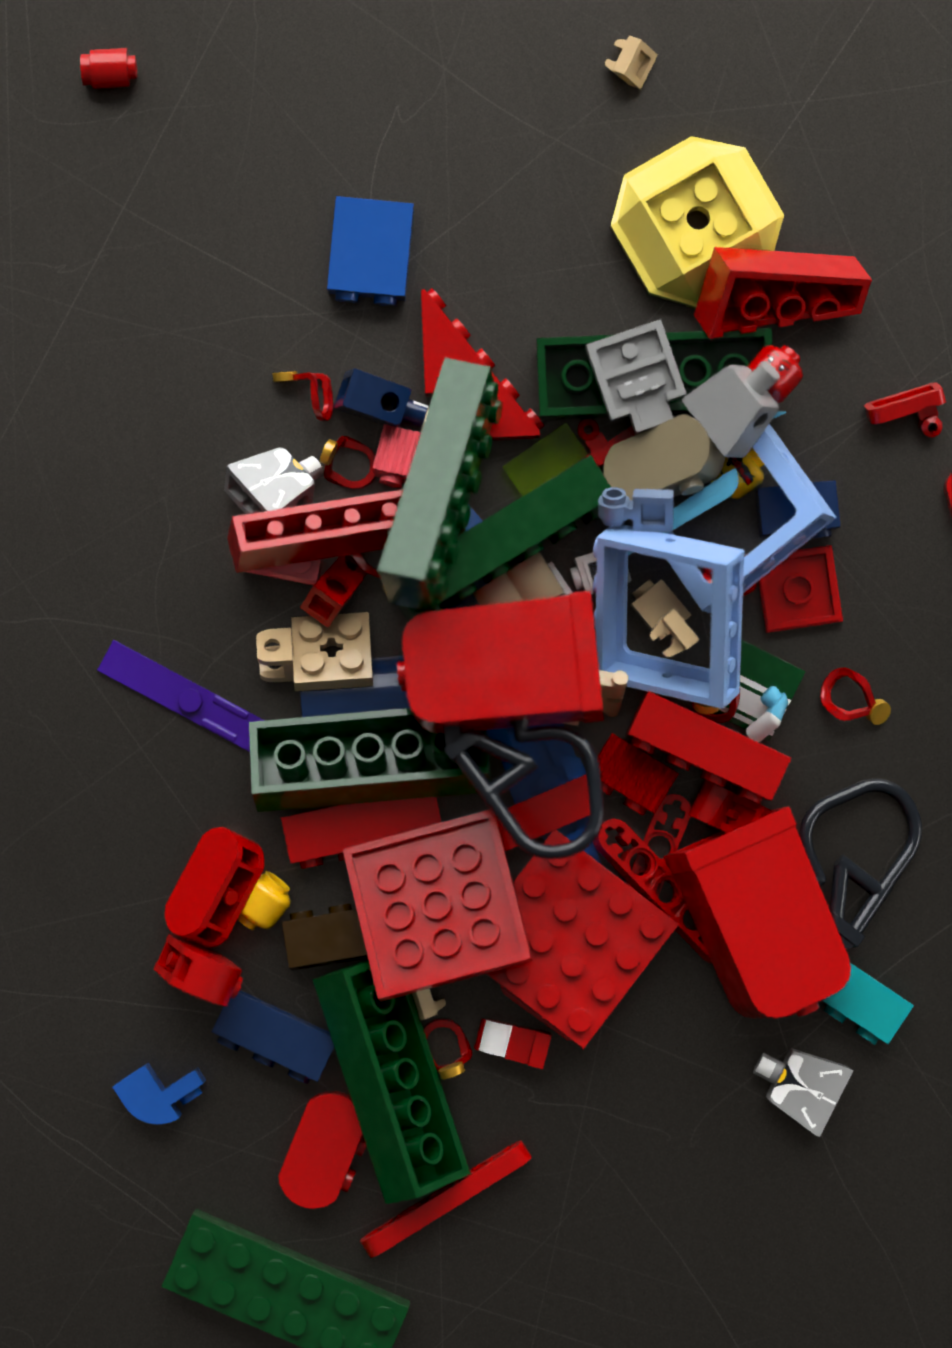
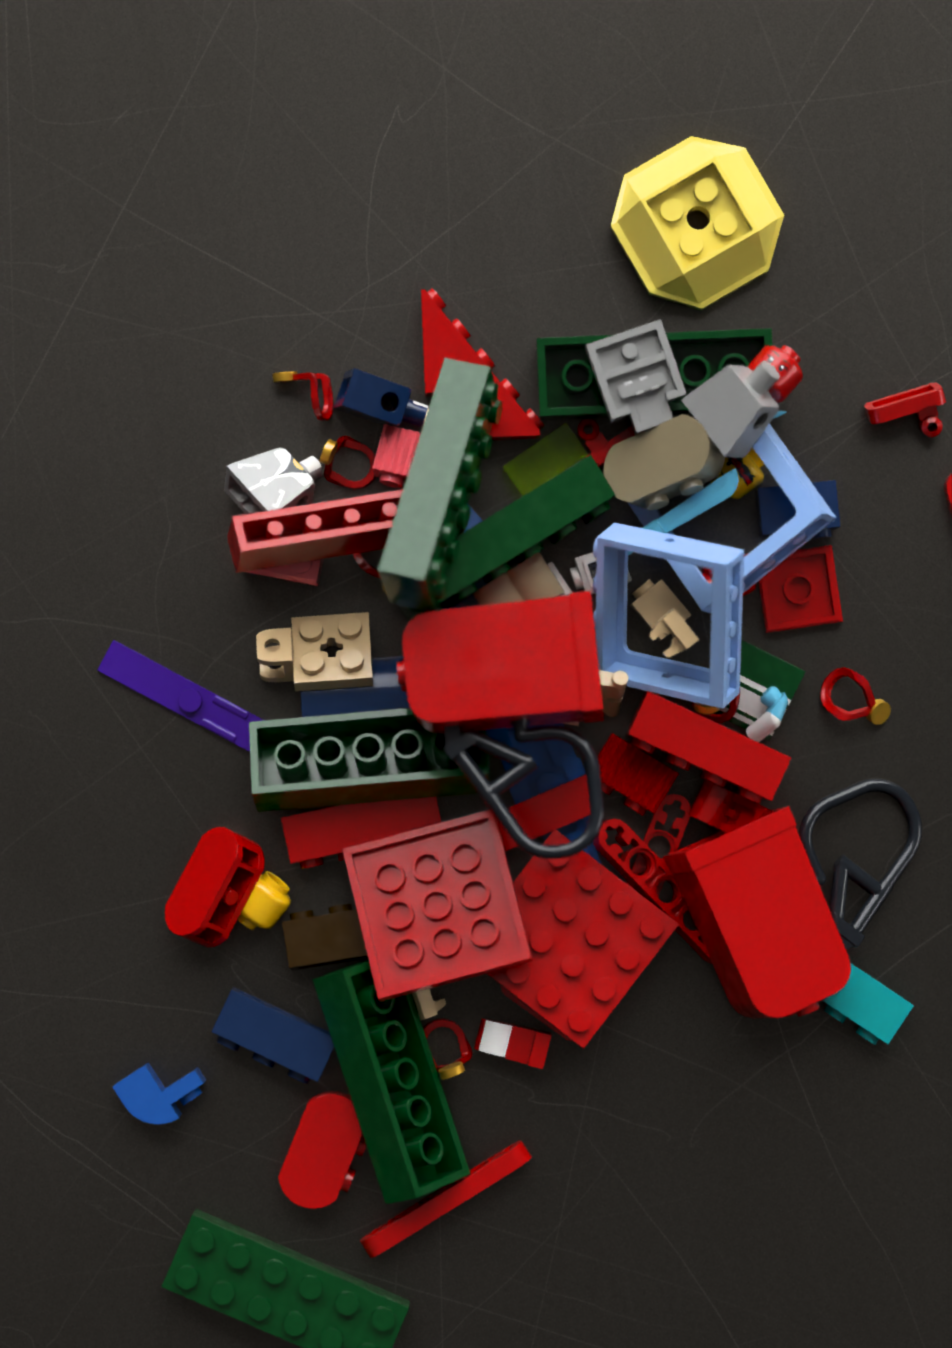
(108, 68): red brick -> none
(198, 970): red brick -> none
(333, 590): red leg -> none
(370, 250): blue brick -> none
(633, 62): tan tile -> none
(650, 509): sand blue plate -> none
(777, 288): red wedge -> none
(804, 1086): light grey torso -> none

